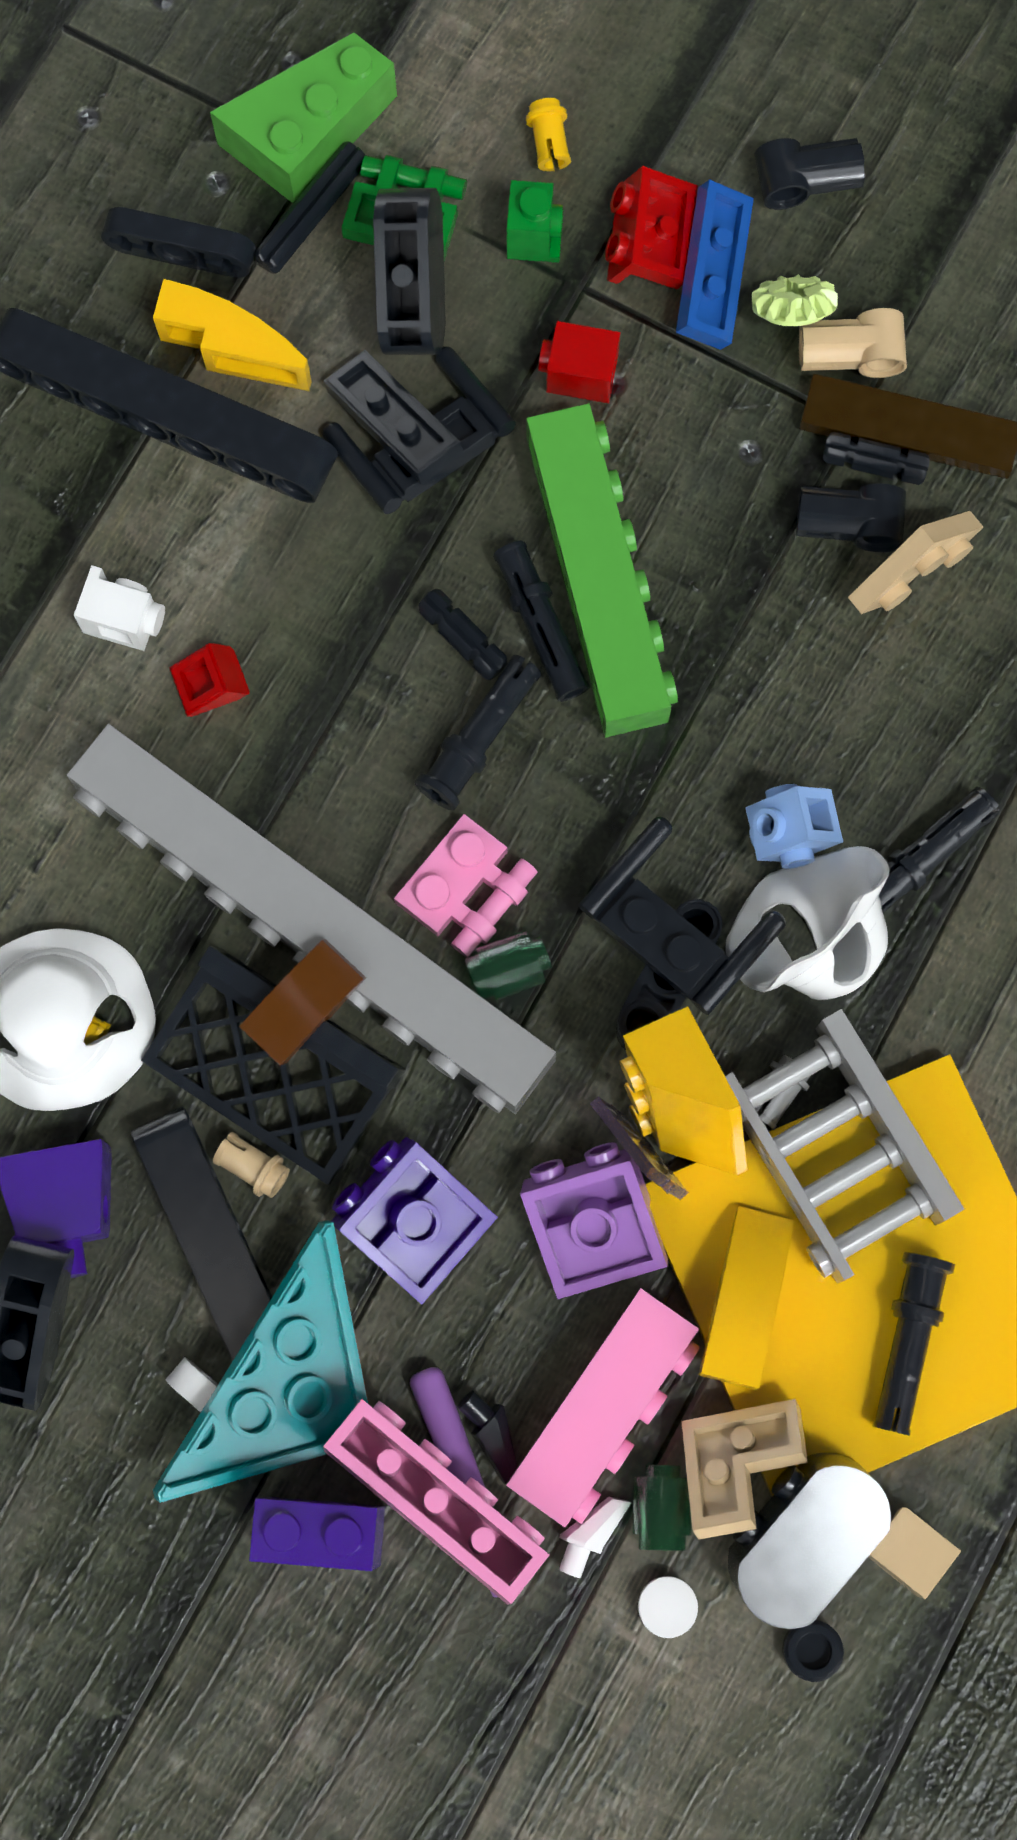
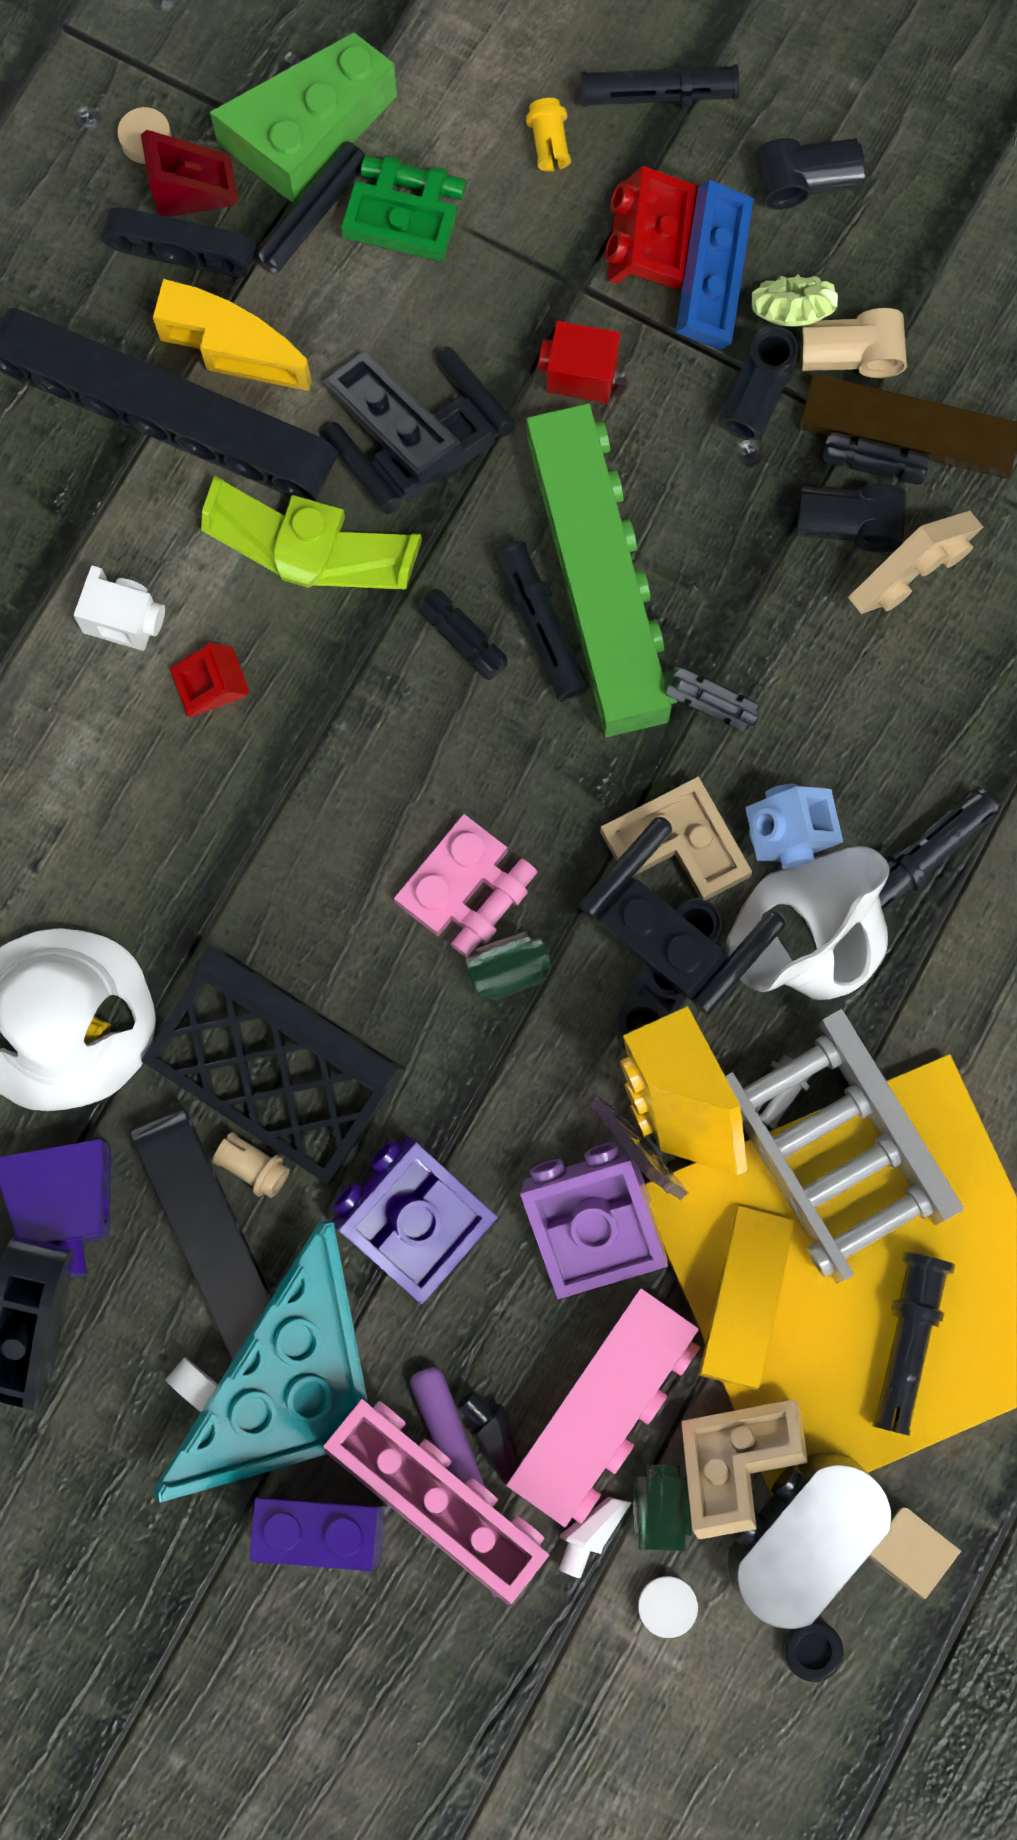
(132, 127): none -> tan tile
(187, 175): none -> dark red slope
(301, 910): light grey brick -> none
(302, 1002): reddish brown slope -> none
(307, 541): none -> lime plate
(409, 271): black brick -> none
(465, 752): black pin -> none
(533, 222): green brick -> none
(660, 85): none -> black pin
(696, 839): none -> tan plate
(710, 698): none -> black axle
(760, 384): none -> black piece

